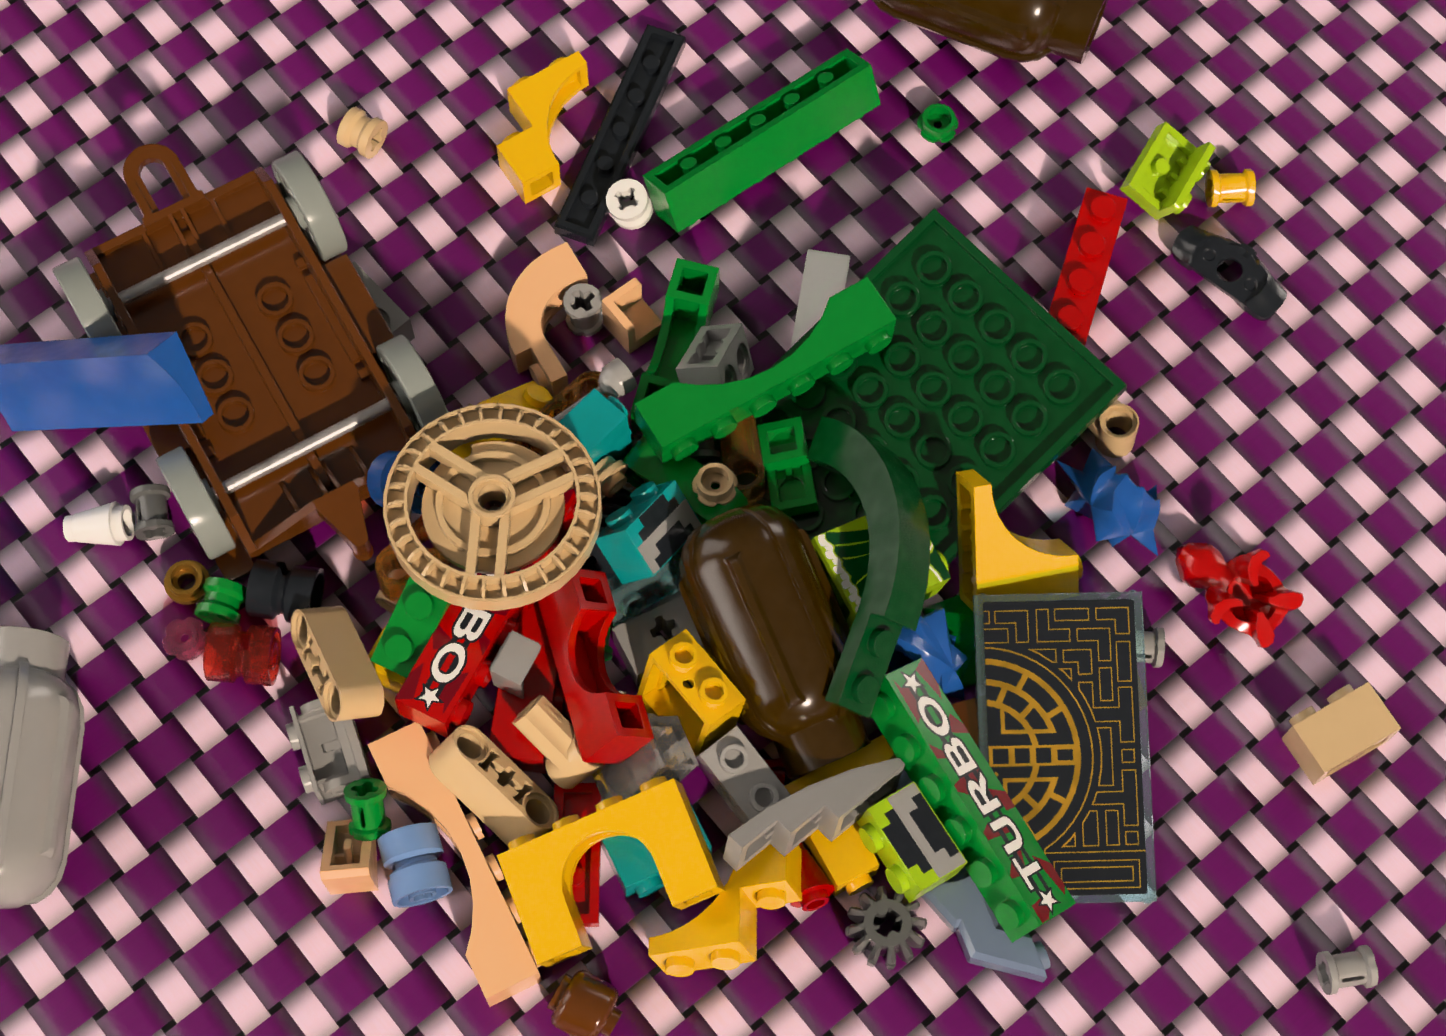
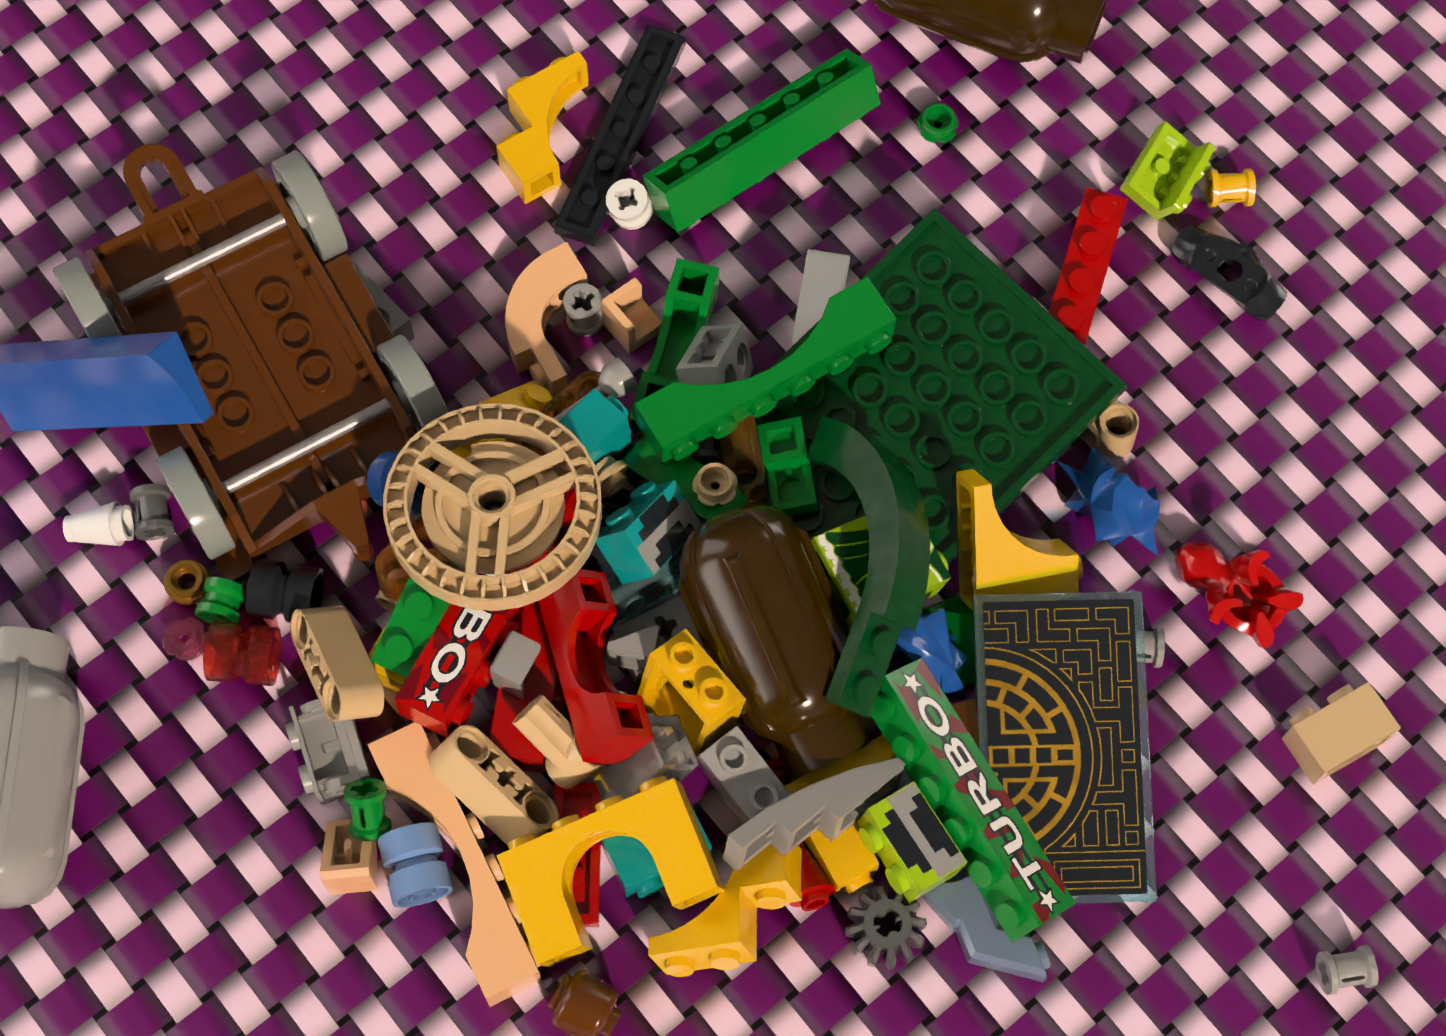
(362, 132): tan wheel -> none
(633, 649): none -> light grey slope

